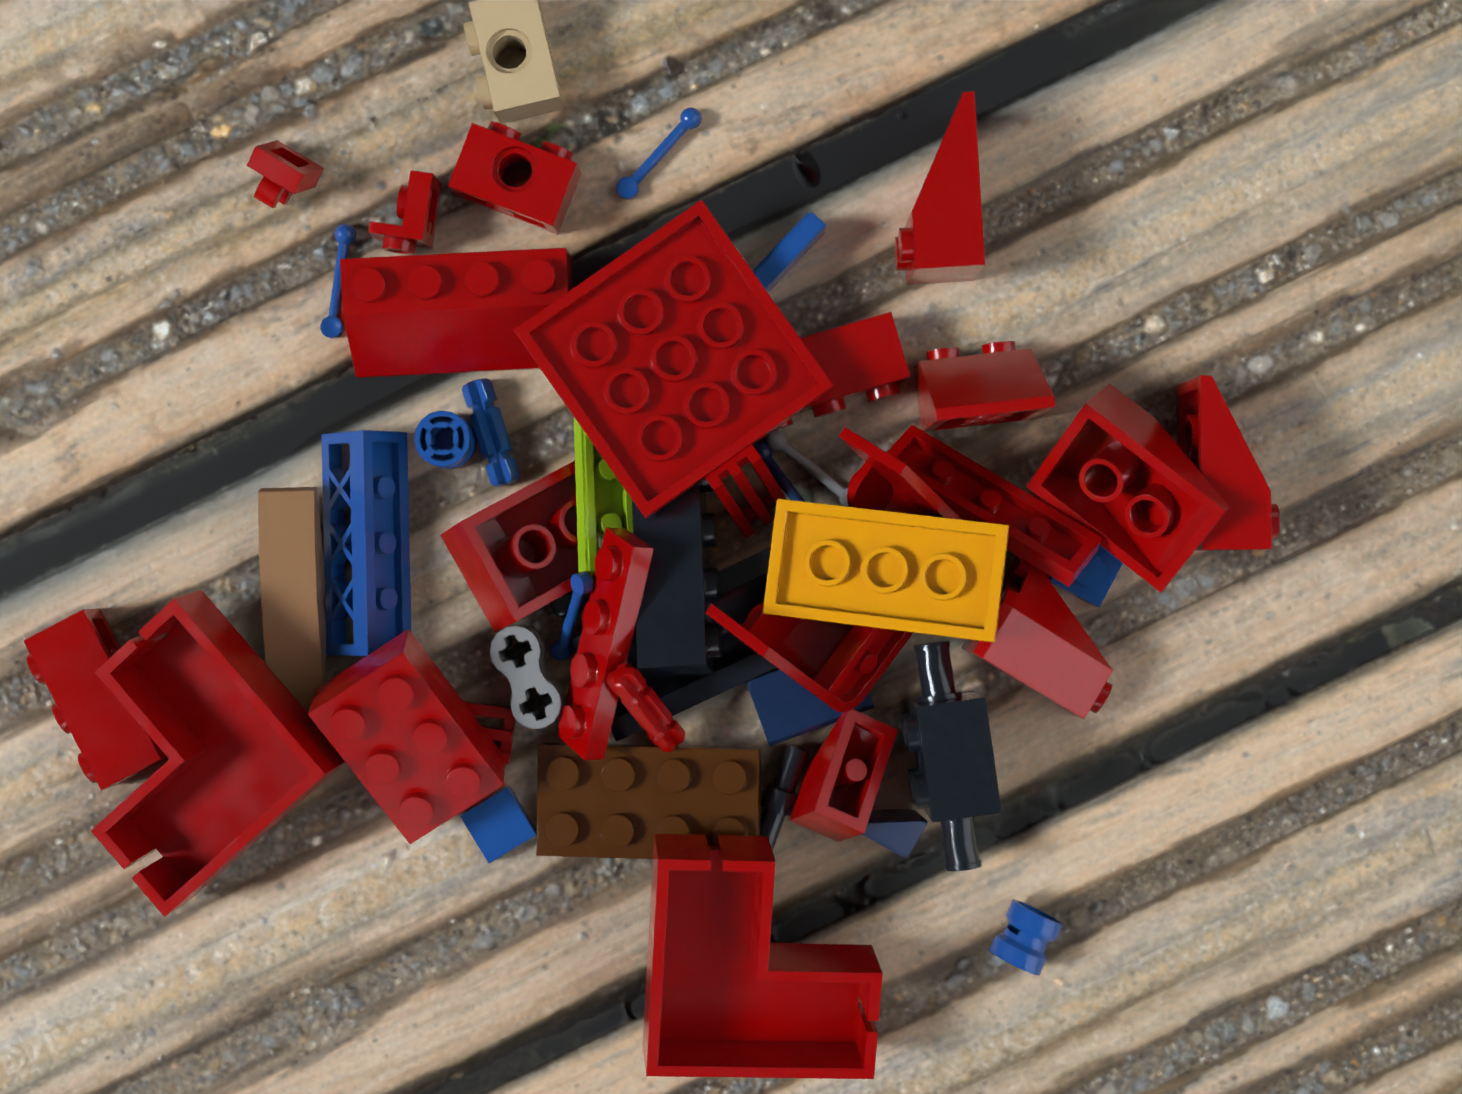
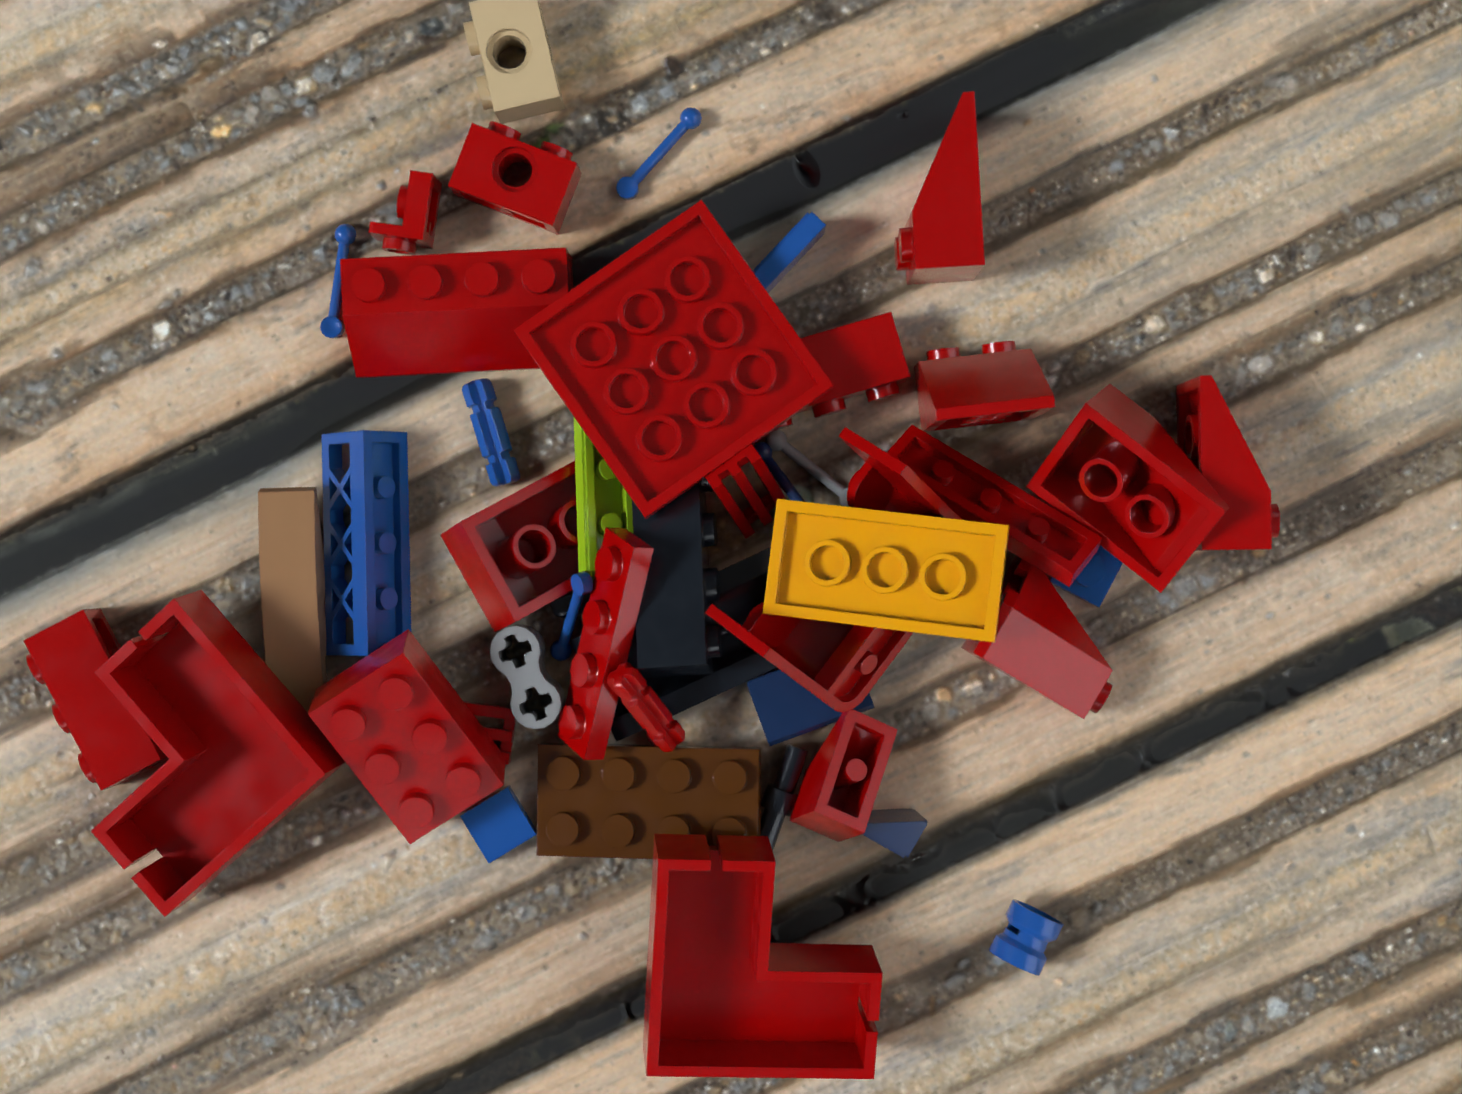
(283, 171): red tile -> none
(454, 446): blue wheel -> none
(952, 754): black brick -> none

